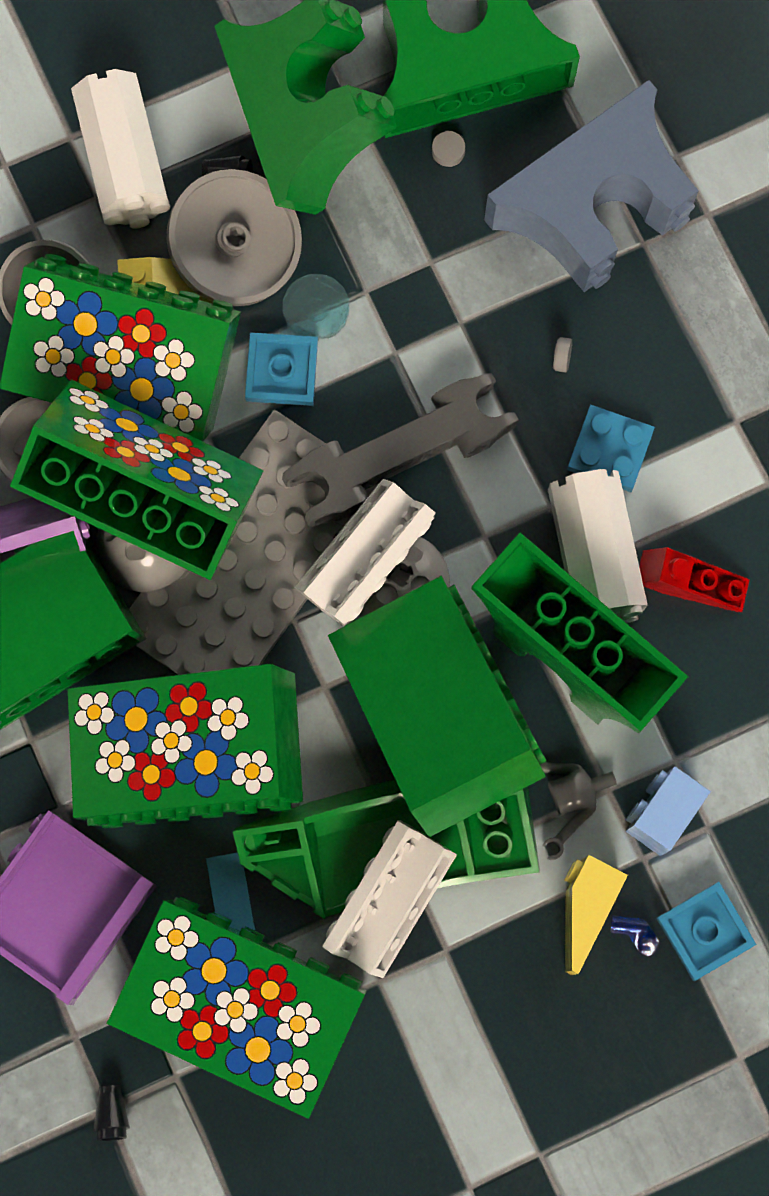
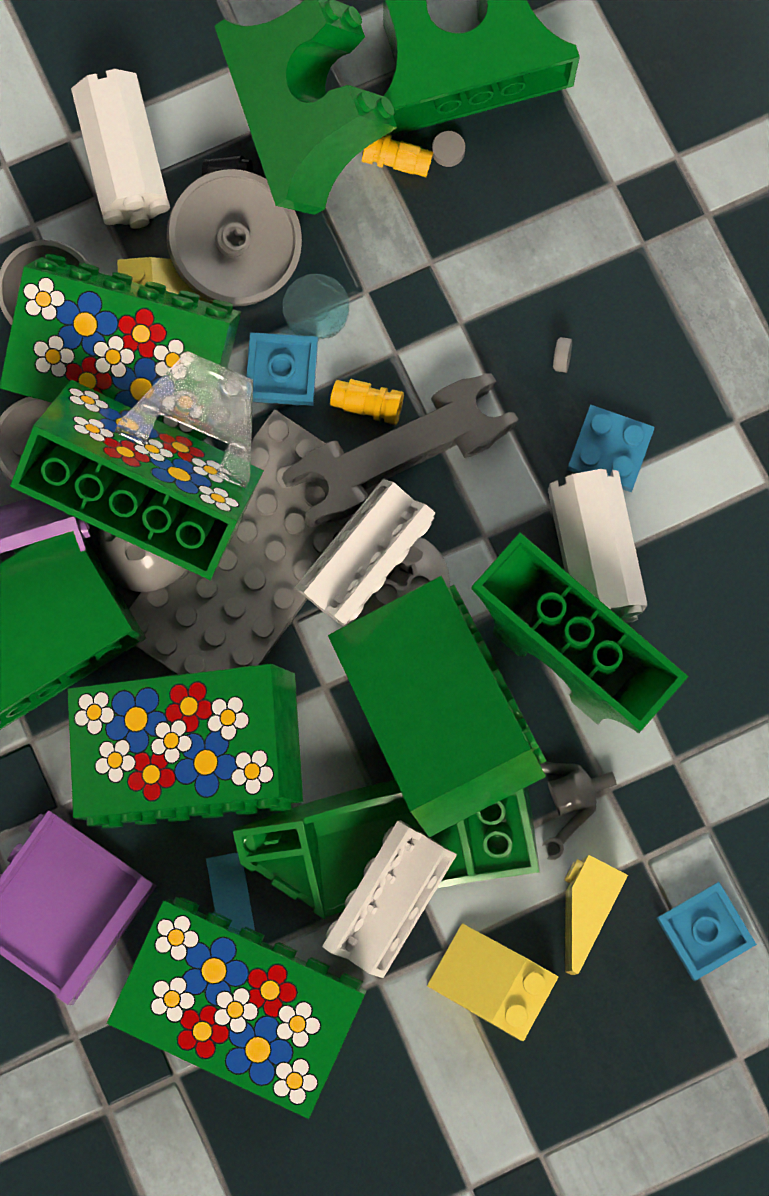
(111, 1114): black cone -> none
(205, 400): none -> clear wing
(362, 399): none -> yellow axle
(399, 155): none -> yellow axle
(492, 982): none -> light yellow slope
(602, 162): sand blue piece -> none
(638, 931): clear blue arm -> none
(667, 811): light blue brick -> none
(692, 579): red slope -> none

